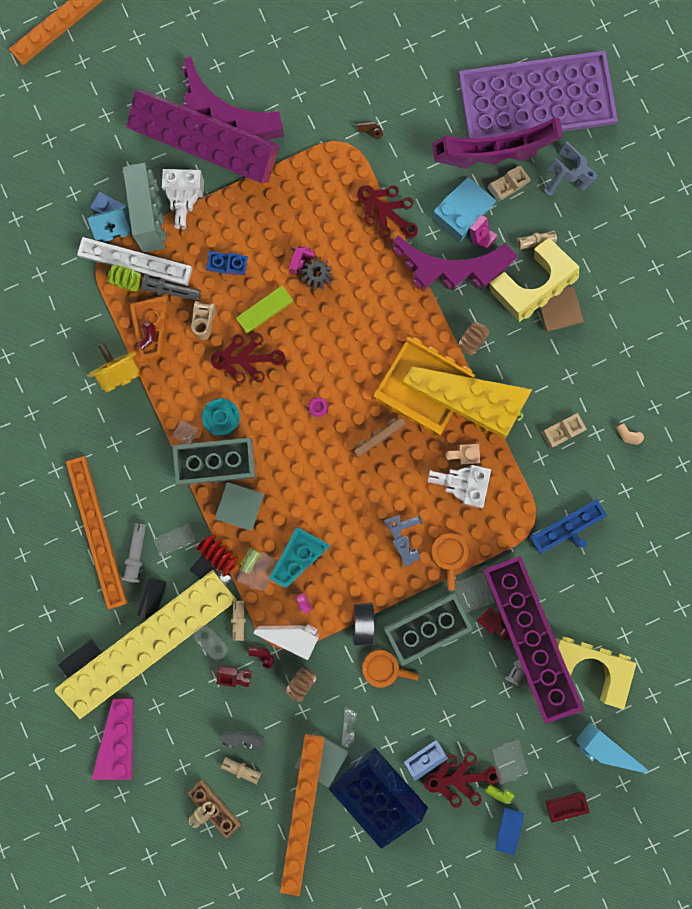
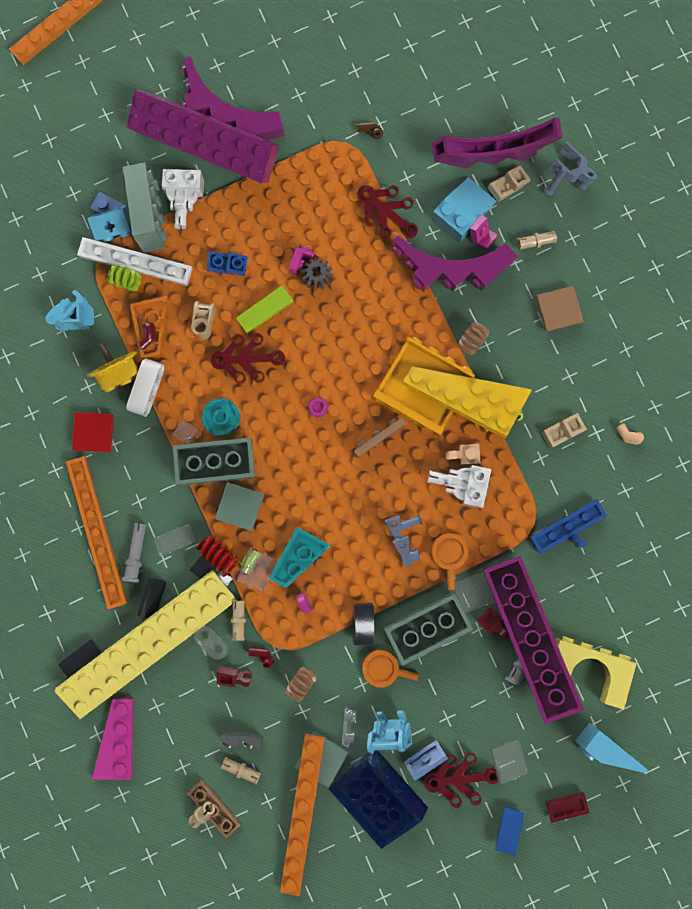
(72, 315): none -> medium azure piece
(93, 432): none -> red tile
(145, 387): none -> white beam
(161, 288): dark grey pin -> none
(293, 638): white slope -> none
(390, 733): none -> medium azure piece
(505, 797): lime arm -> none
(523, 301): light yellow arch -> none
(533, 92): medium lavender plate -> none

